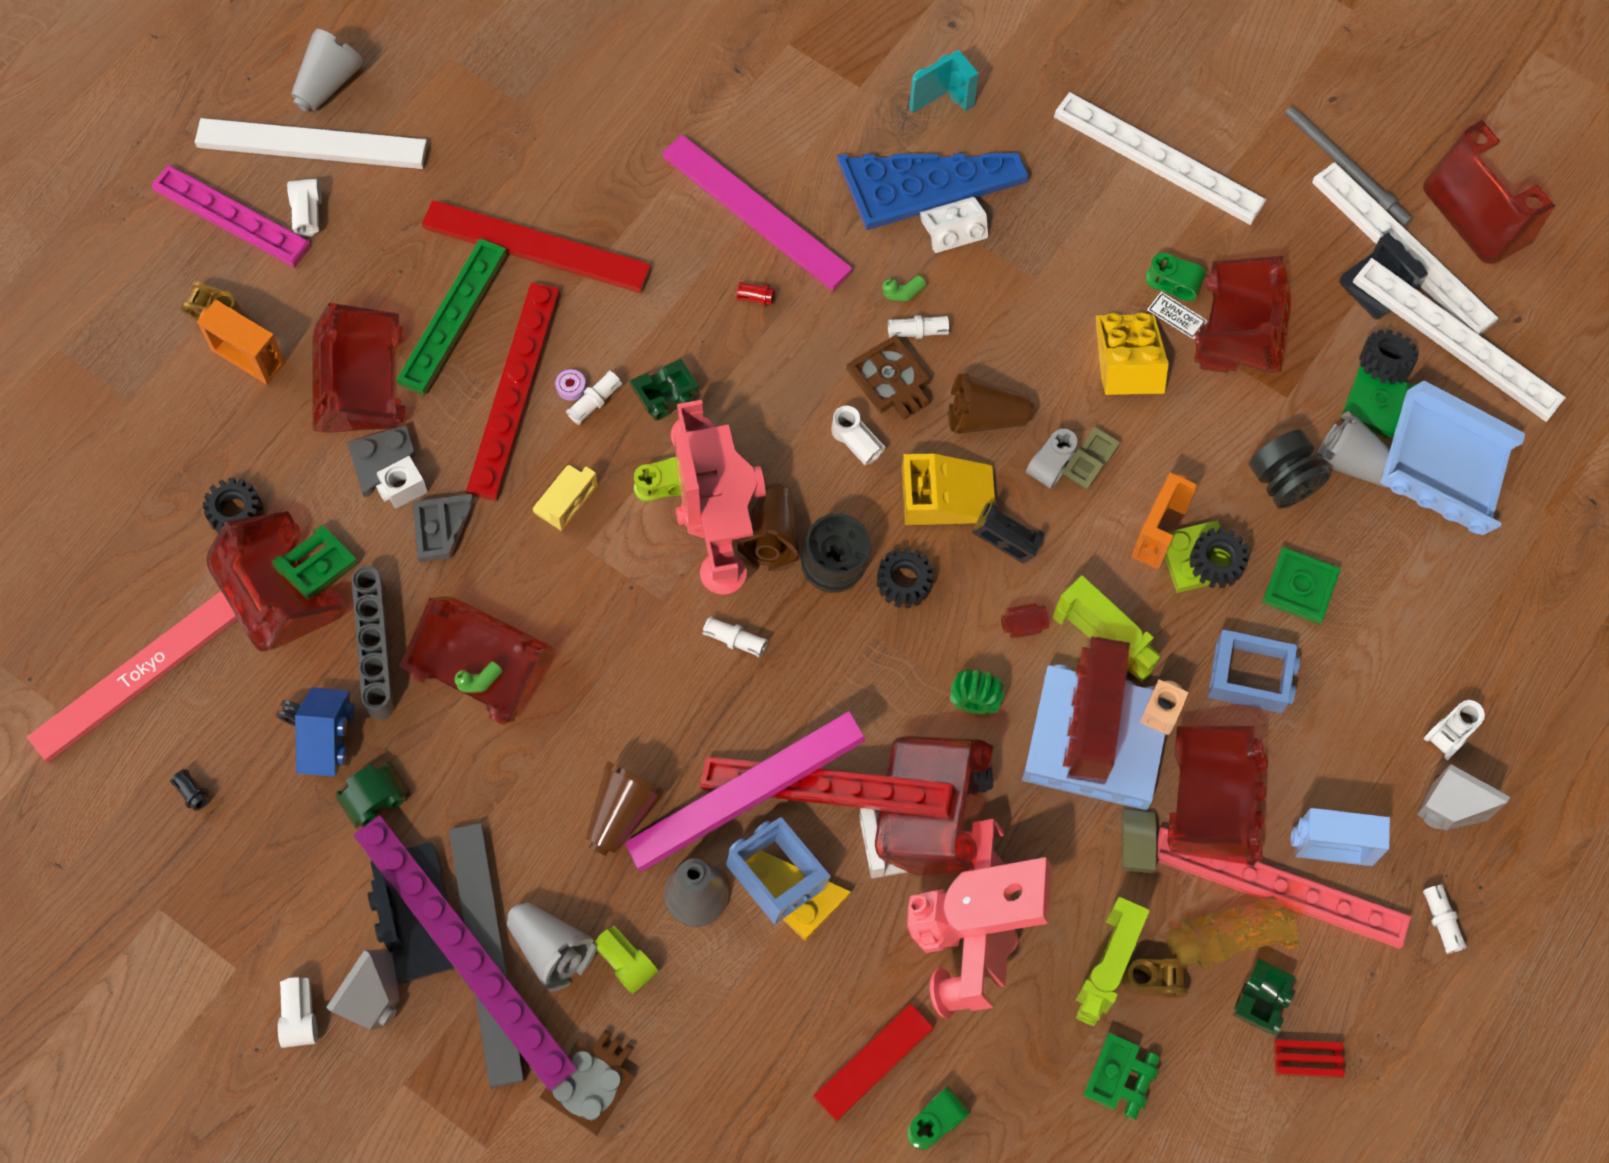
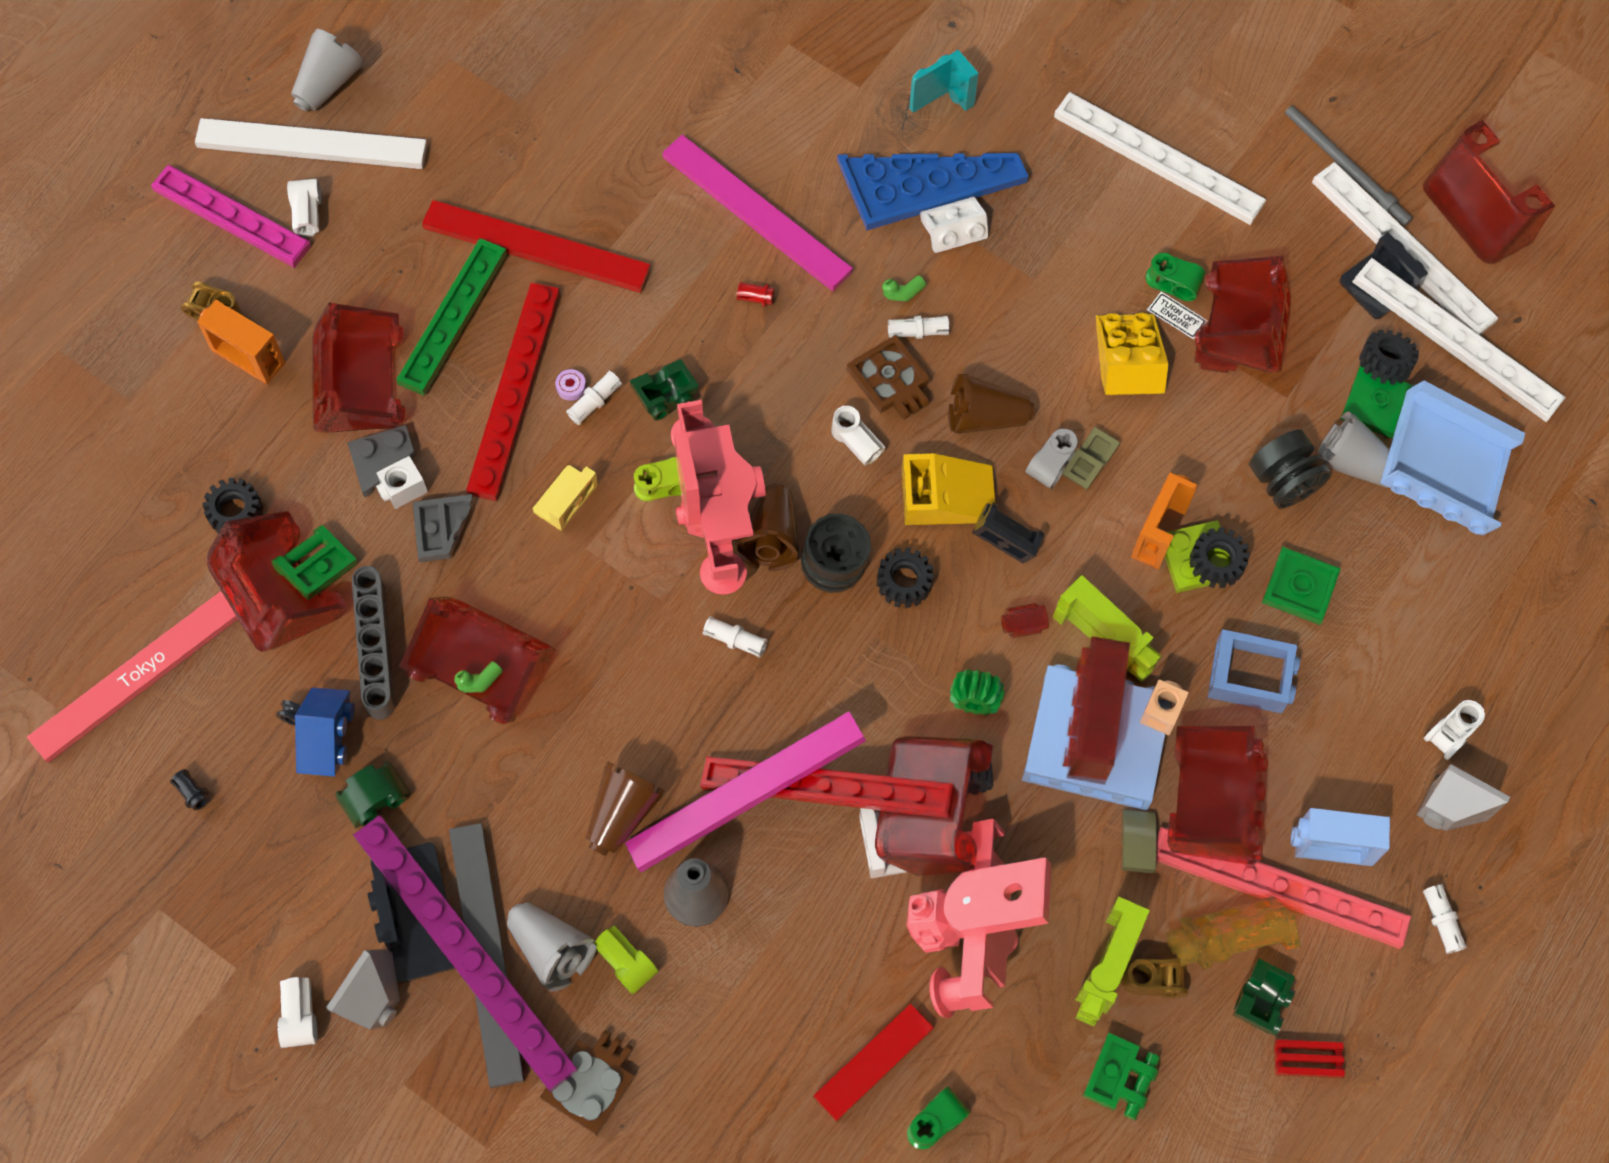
(781, 876): yellow wing -> none
(815, 875): medium blue window -> none

